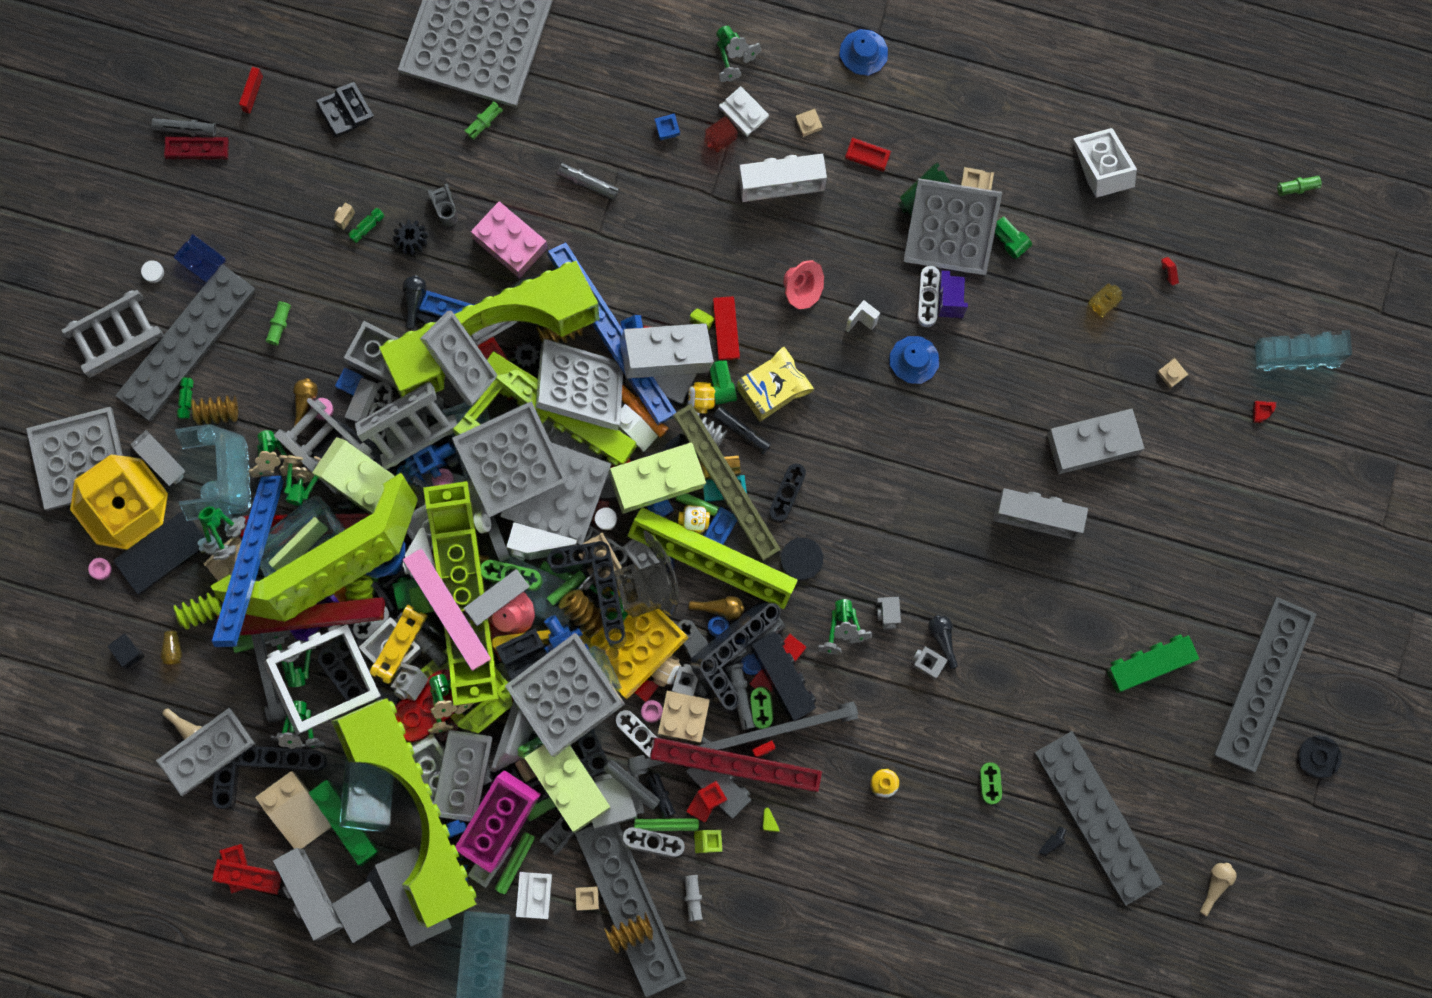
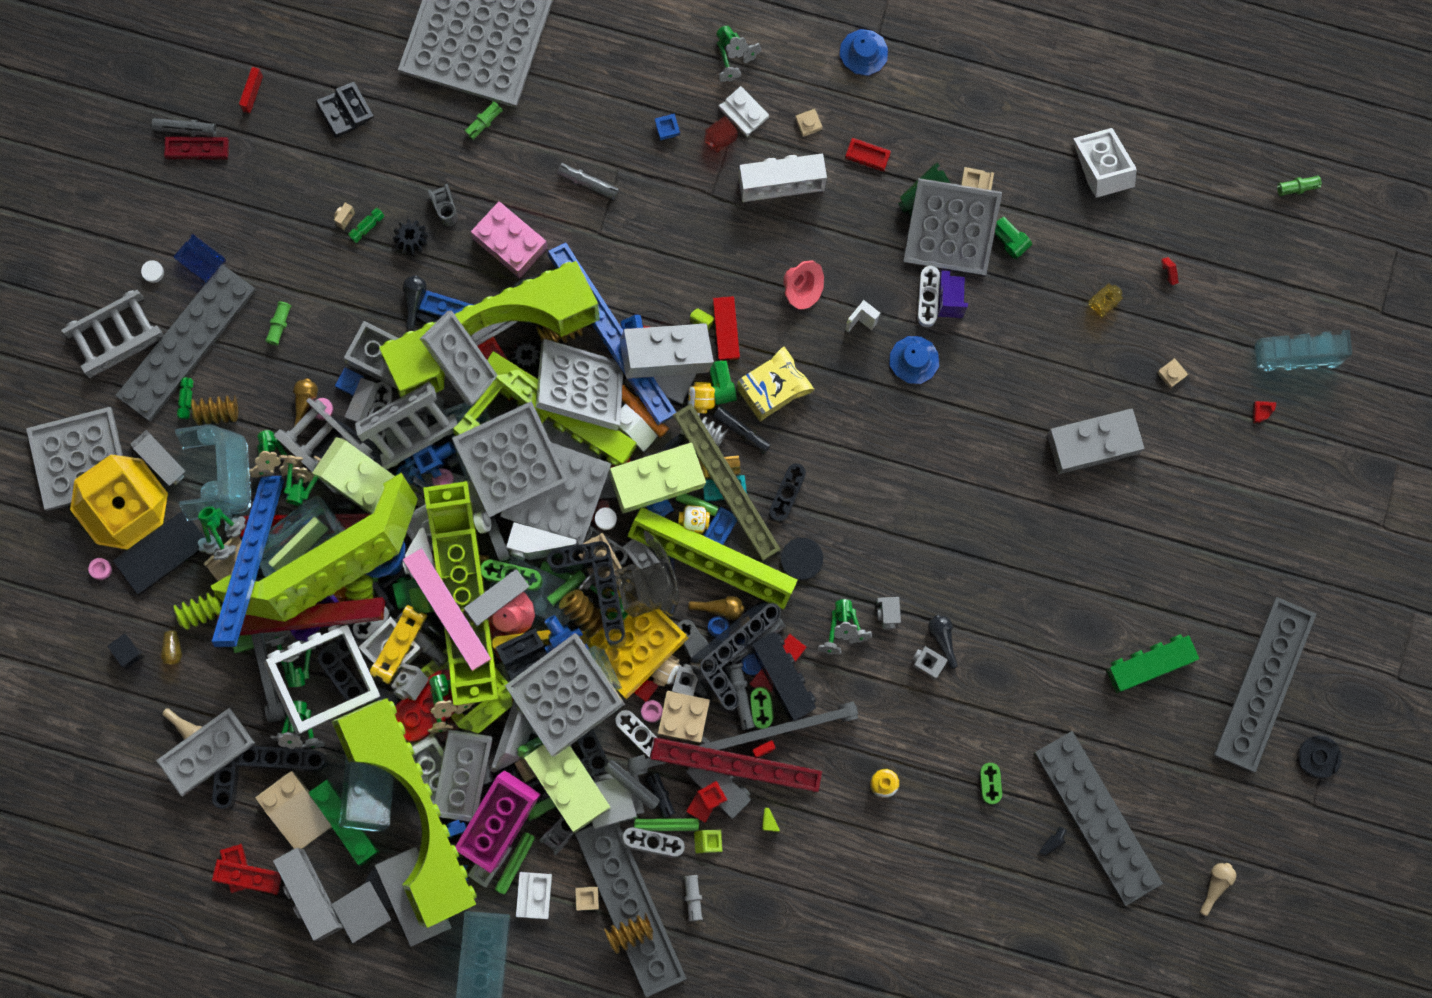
(1040, 514): light grey brick -> none

